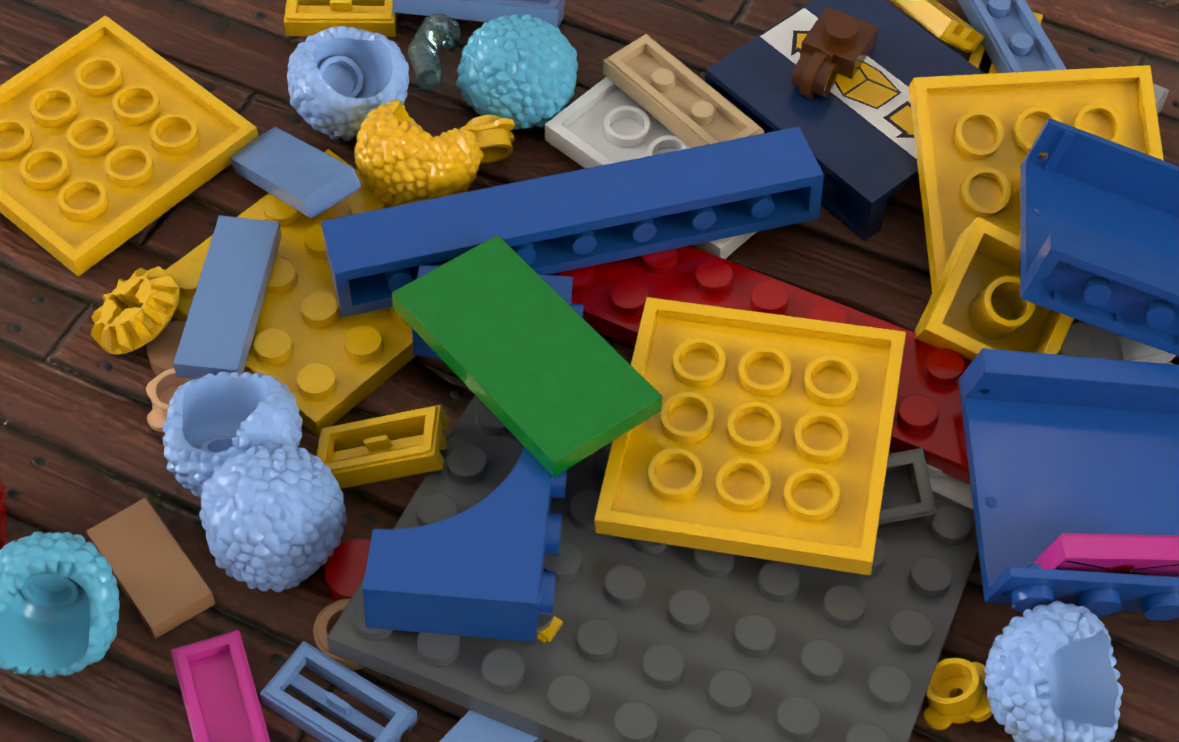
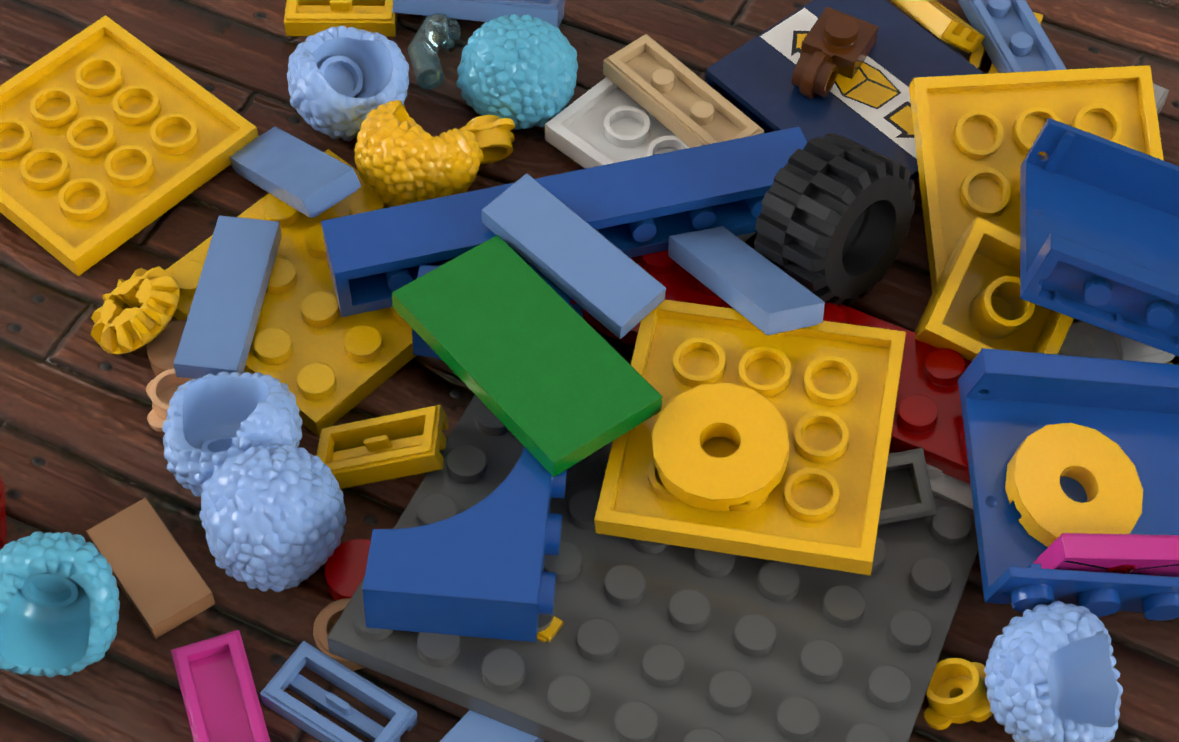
(573, 255): none -> medium blue tile
(720, 412): none -> yellow tile
(746, 280): none -> medium blue tile
(836, 217): none -> black tyre
(1090, 459): none -> yellow tile

